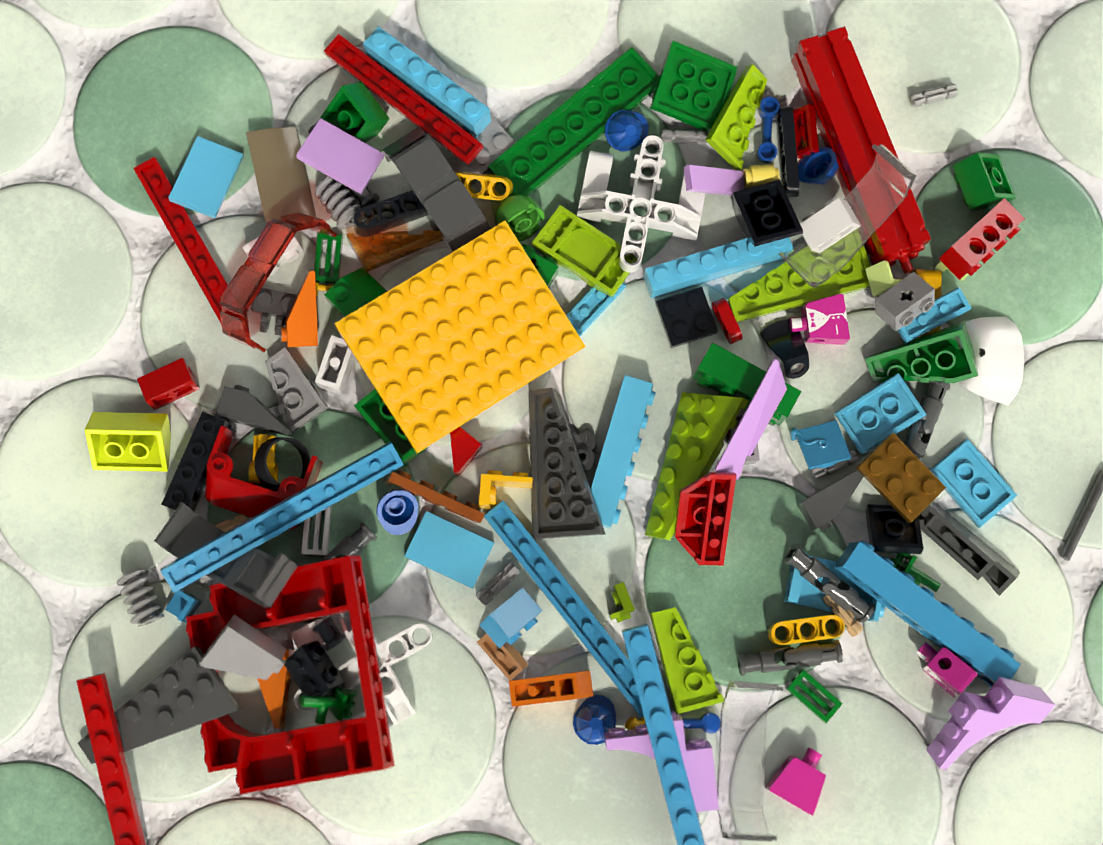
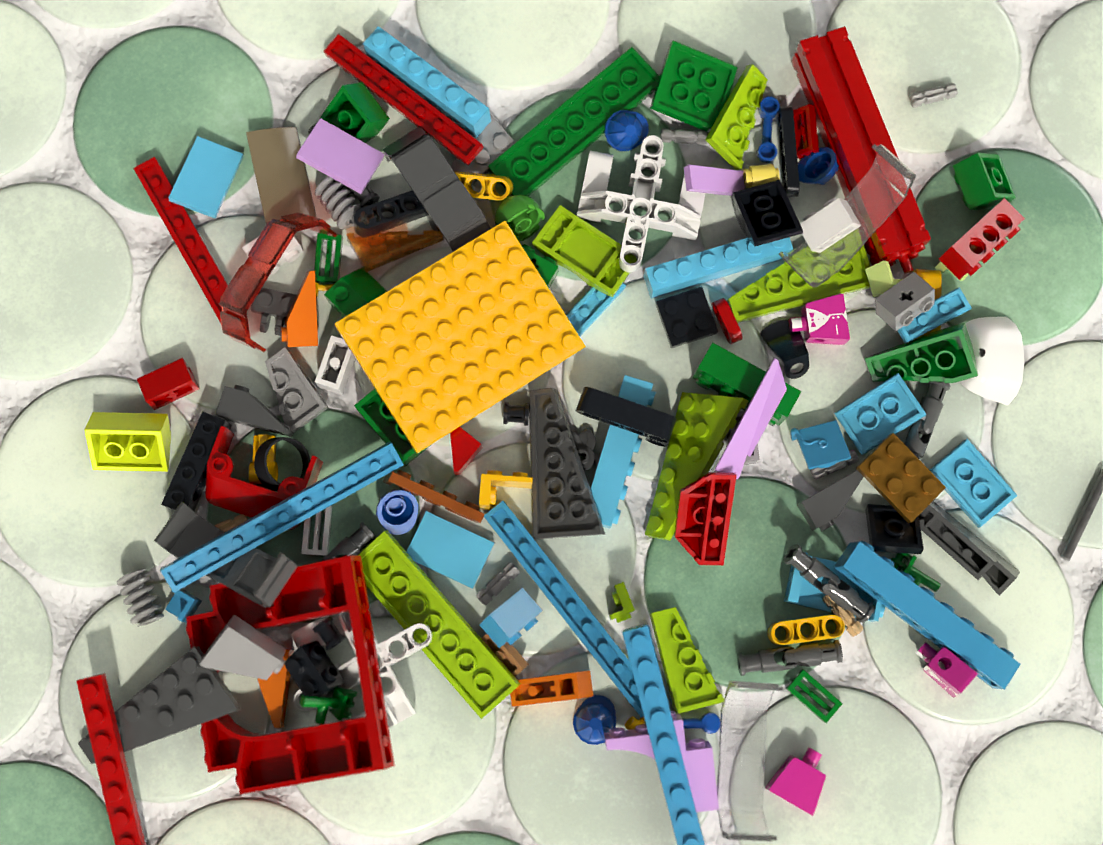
(454, 645): none -> lime plate
(516, 413): none -> black bush
(627, 415): none -> black beam
(979, 716): lavender arch -> none

